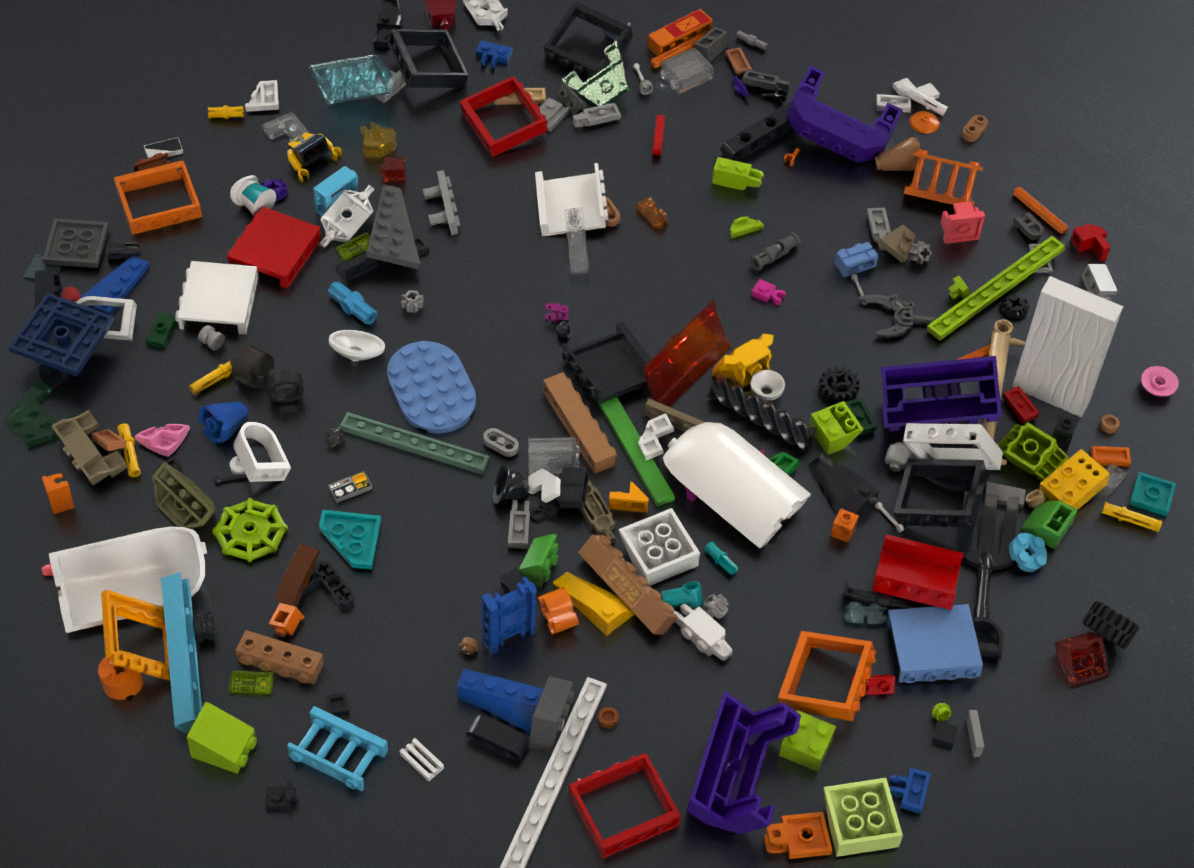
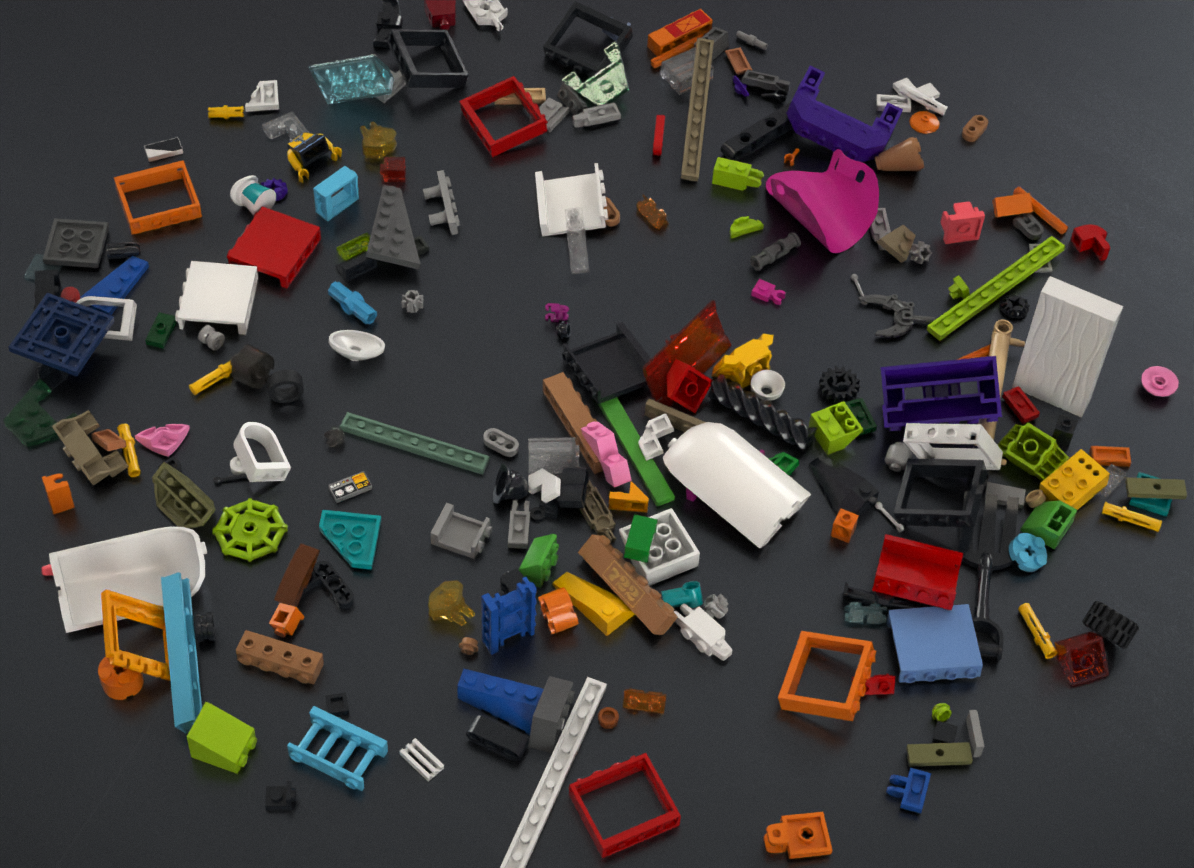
(157, 160): dark orange hinge -> none
(222, 420): blue cone -> none
(251, 682): clear neon green tile -> none
(341, 228): white plate -> none
(431, 387): medium blue plate -> none
(449, 603): none -> clear yellow hinge
(460, 532): none -> light grey panel
(494, 52): blue hinge -> none
(605, 448): none -> bright pink arch
(640, 538): none -> green panel
(644, 83): light grey hinge -> none
(644, 701): none -> clear orange hinge
(687, 385): none -> red slope
(697, 109): none -> dark tan plate
(720, 558): teal axle -> none
(733, 762): dark purple wedge -> none
(809, 743): lime brick -> none
(830, 202): none -> dark pink piece
(856, 259): medium blue brick -> none
(862, 817): yellowish green slope -> none
(931, 192): orange fence -> none
(949, 754): none -> olive tile
(1012, 205): none -> orange hinge
(1048, 648): none -> yellow pin
(1099, 281): hinge -> none
(1109, 424): medium nougat tile -> none
(1156, 488): none -> olive tile

